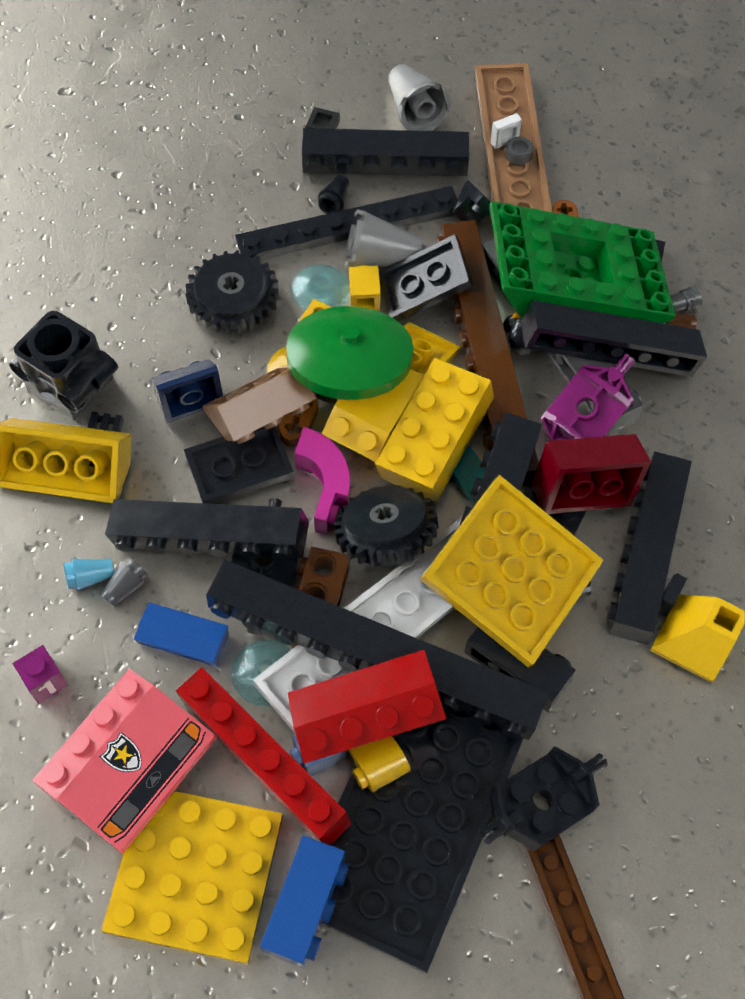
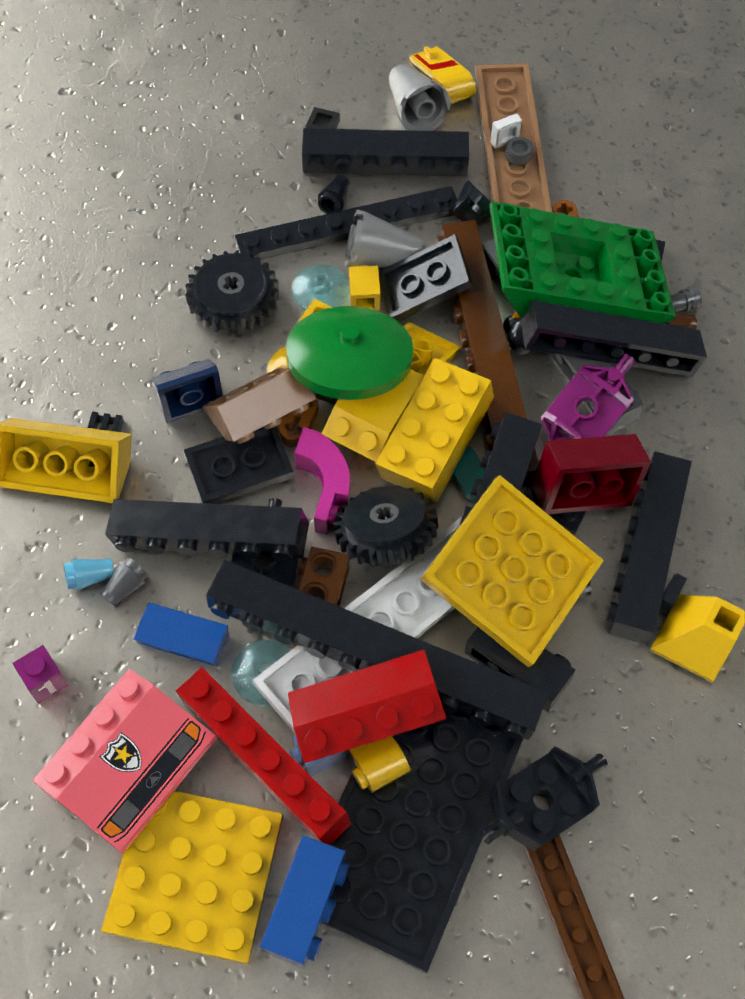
(62, 363): black piece -> none
(447, 72): none -> yellow door

